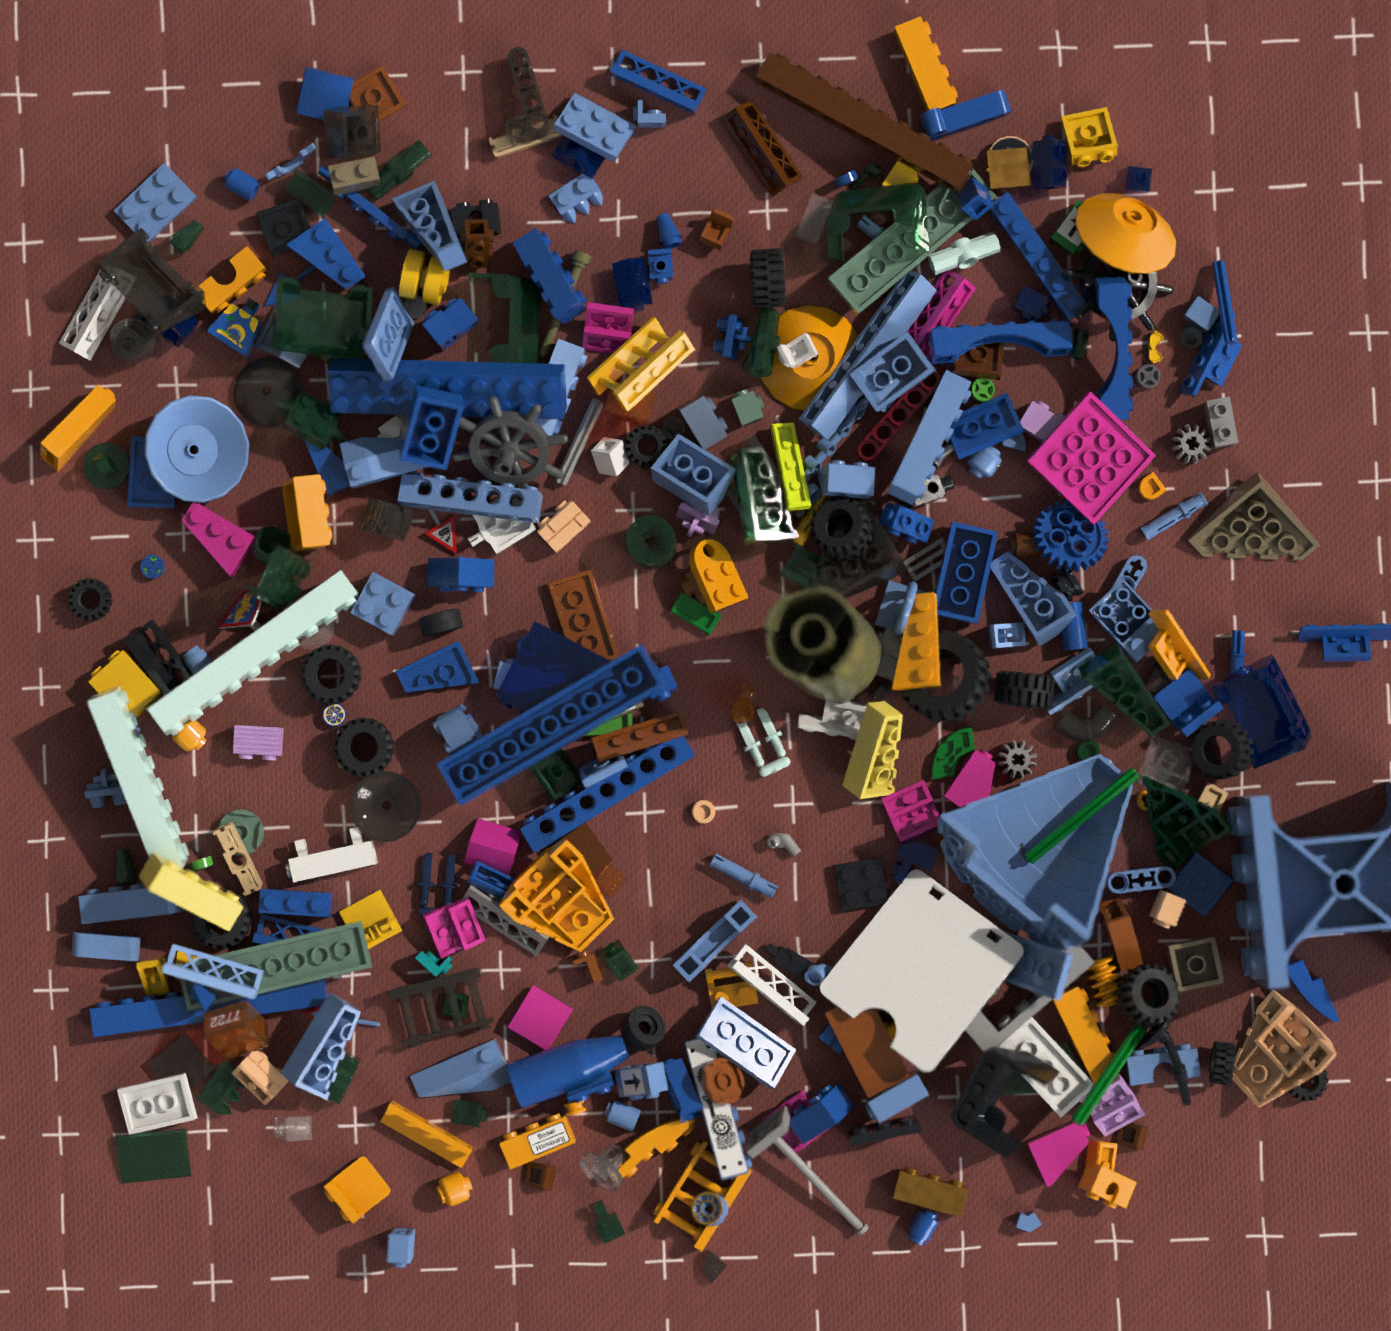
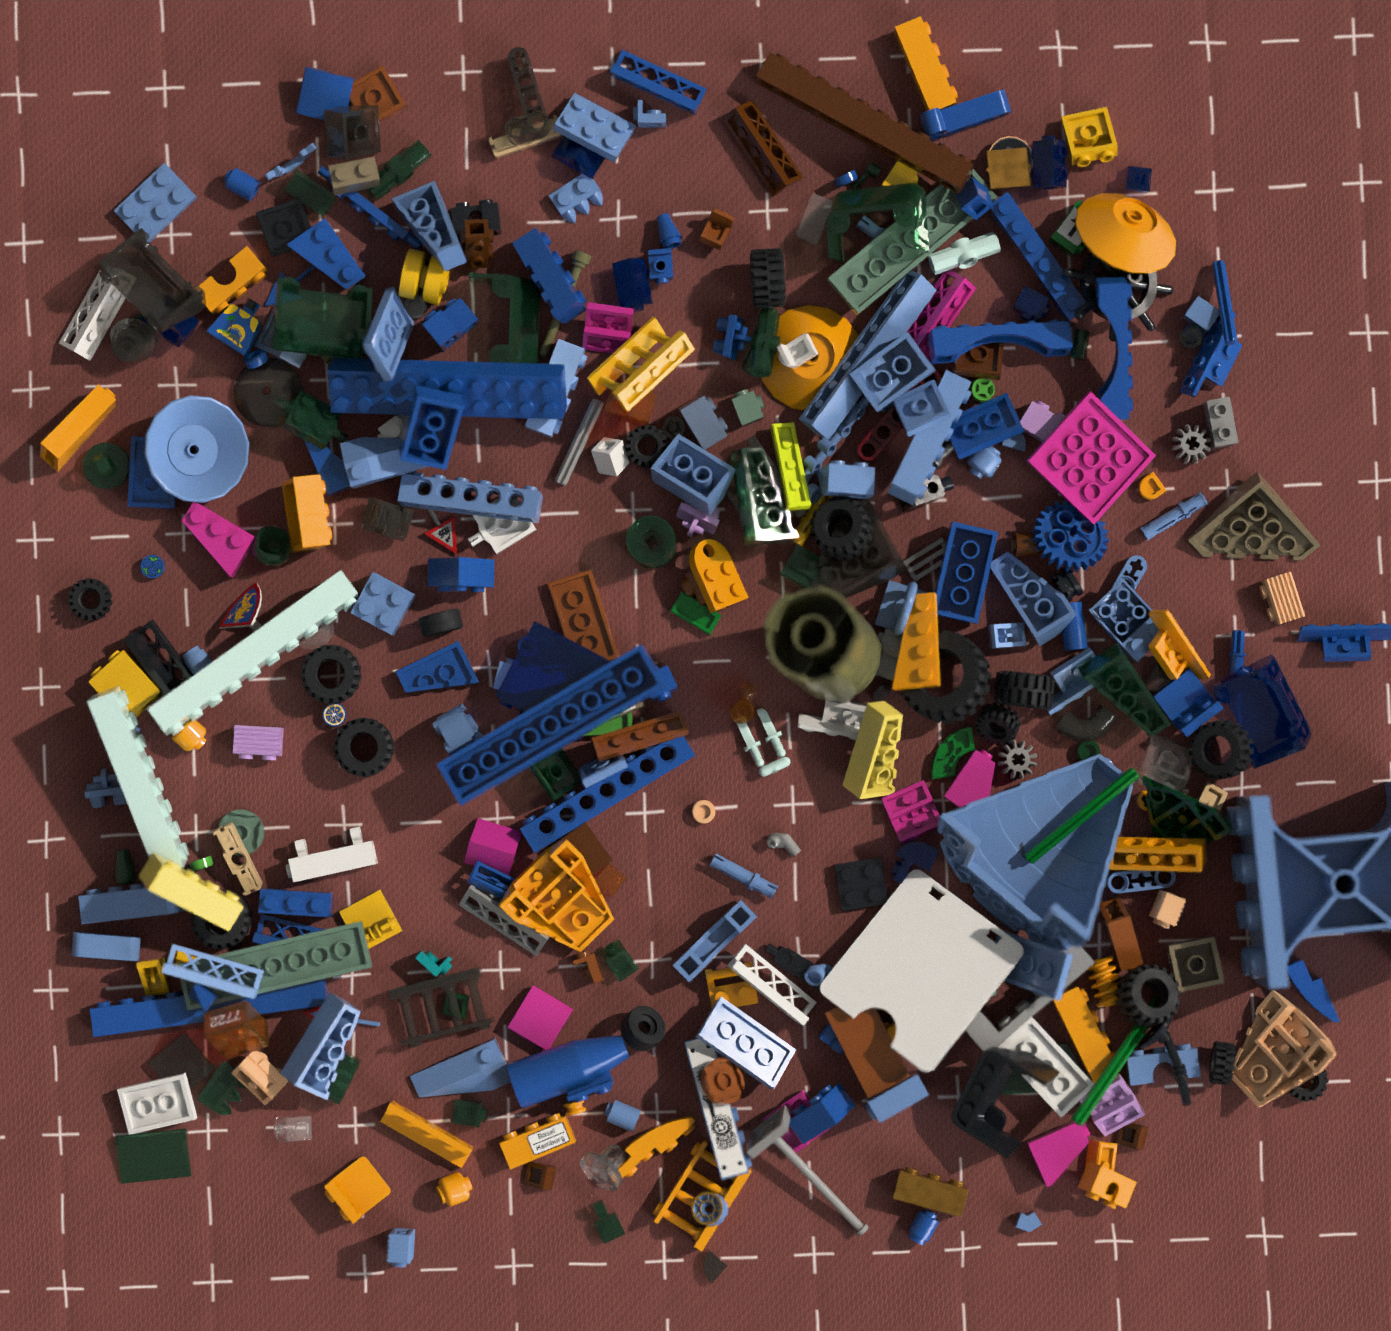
(186, 237): clear green cone -> none
(255, 359): none -> blue tile
(282, 579): clear green bracket -> none
(375, 820): clear smoke dish -> none
(426, 878): dark blue piece -> none
(453, 927): dark pink slope -> none
(510, 447): dark grey piece -> none
(563, 525): light nougat brick -> none
(641, 1080): medium blue brick -> none
(681, 1090): blue window -> none
(884, 1130): black plate -> none
(906, 522): blue brick -> none
(921, 408): none -> medium blue tile
(995, 714): none -> black tyre
(1150, 373): flat silver wheel -> none
(1153, 355): yellow piece -> none
(1159, 854): none -> light orange brick
(1200, 884): blue tile -> none
(1281, 598): none -> light nougat brick

